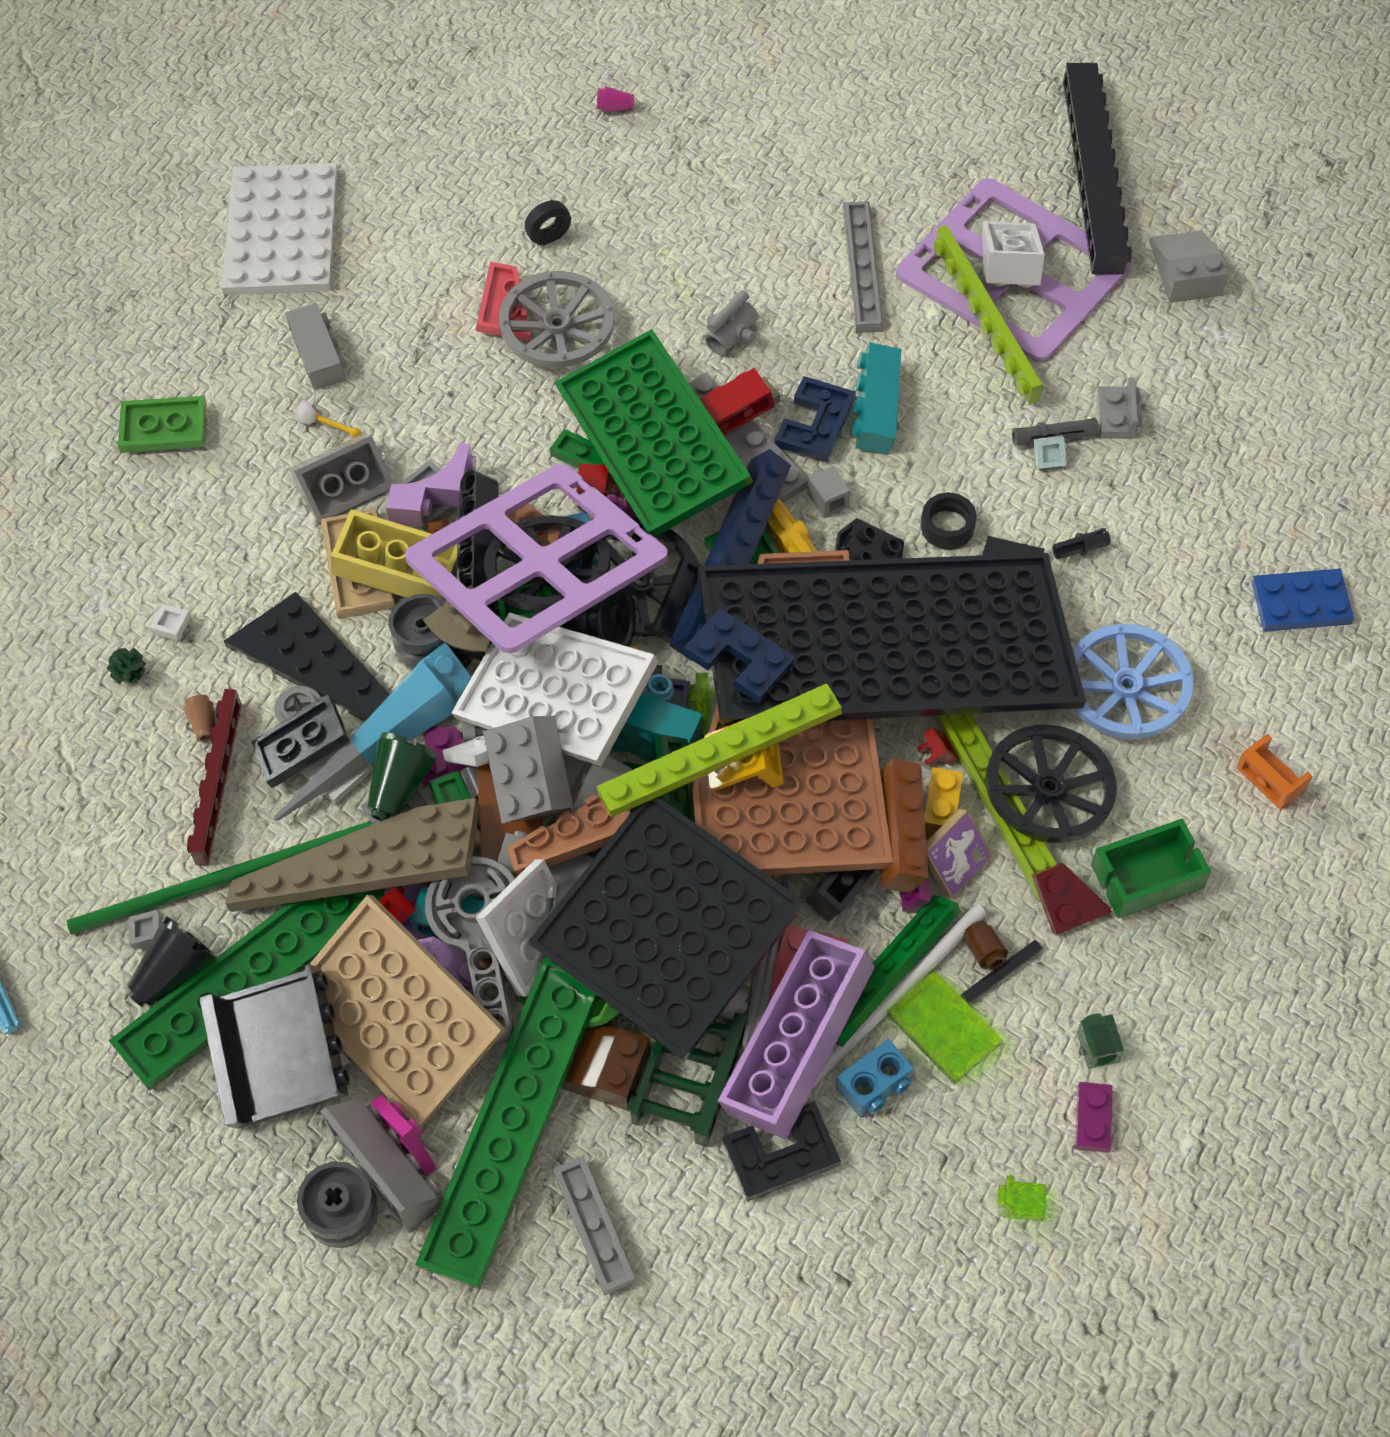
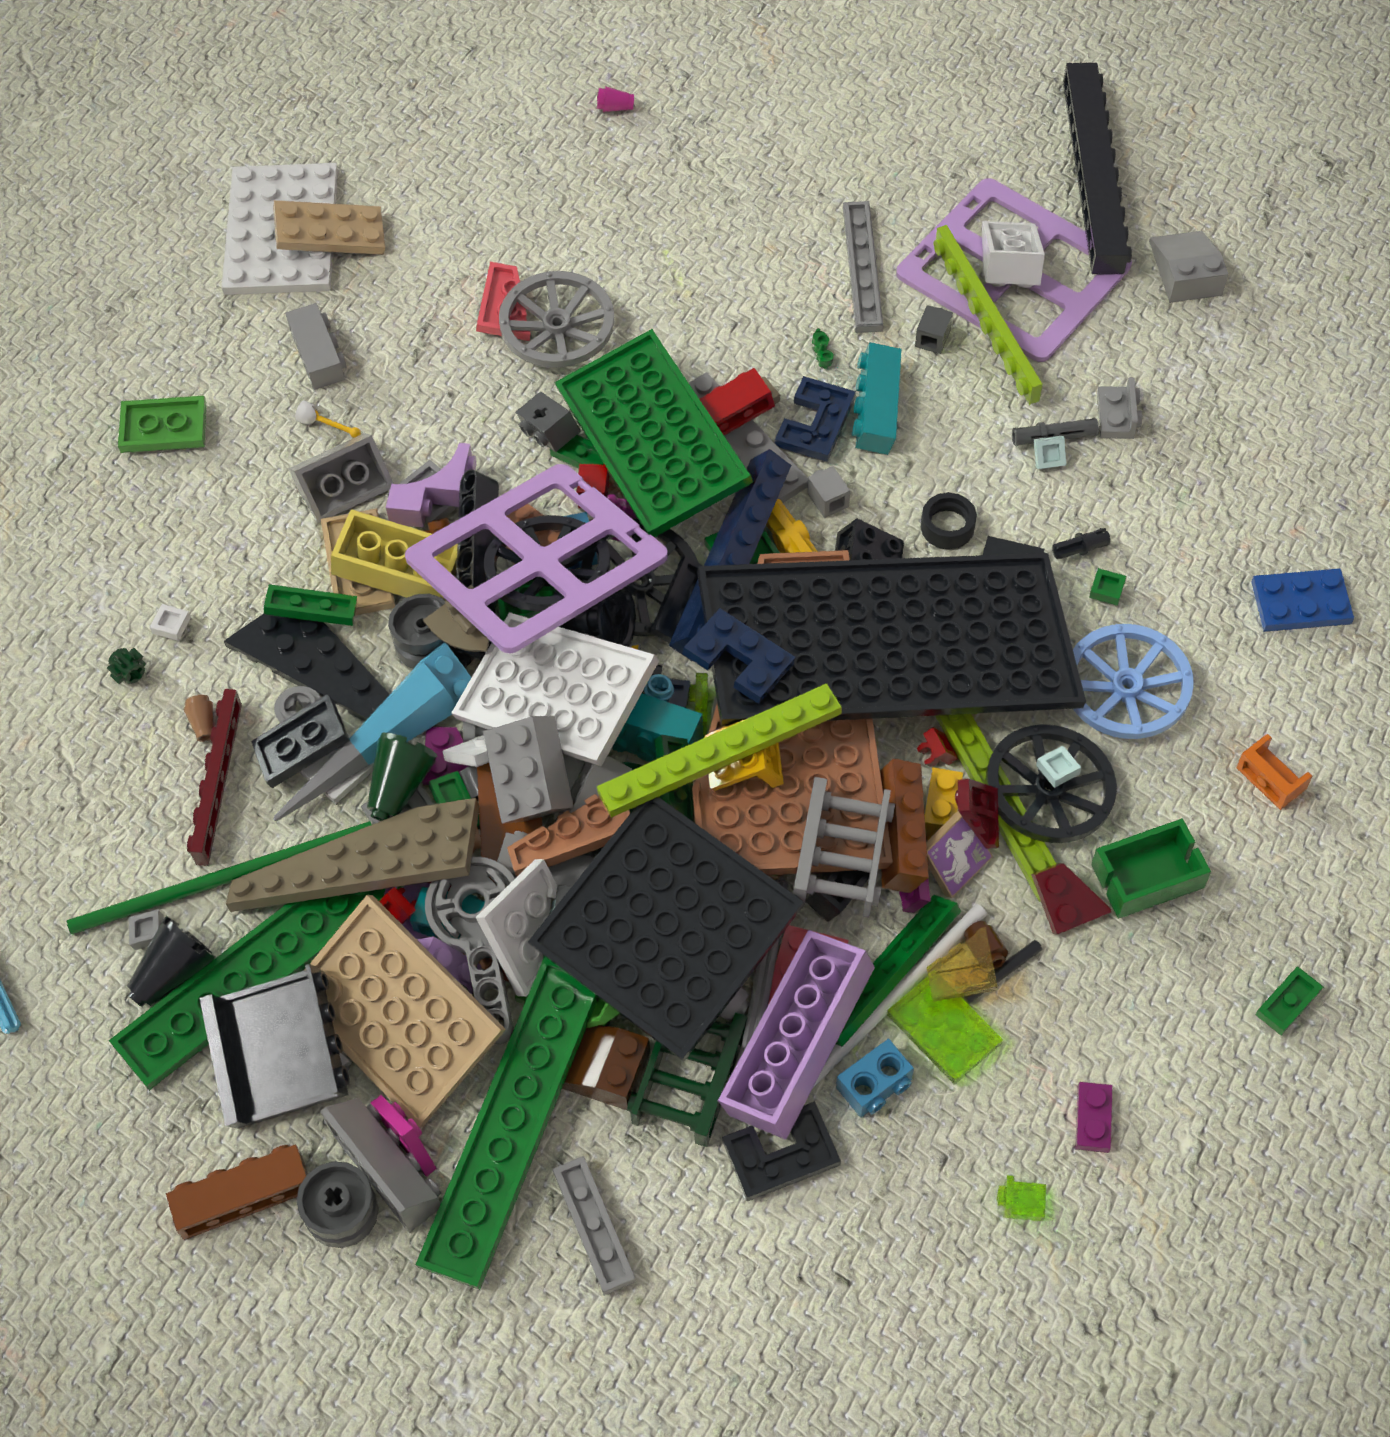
(237, 1191): none -> dark orange brick
(310, 605): none -> green plate
(328, 227): none -> tan plate
(540, 215): black tyre -> none
(547, 422): none -> dark grey brick
(731, 324): light grey pin -> none
(818, 828): none -> light grey fence
(820, 341): none -> green piece
(933, 329): none -> dark grey brick
(963, 970): none -> clear yellow wing
(979, 809): none -> dark red wing
(1058, 766): none -> light aqua plate
(1100, 1040): clear green brick -> none
(1107, 586): none -> green plate
(1289, 1000): none -> green plate

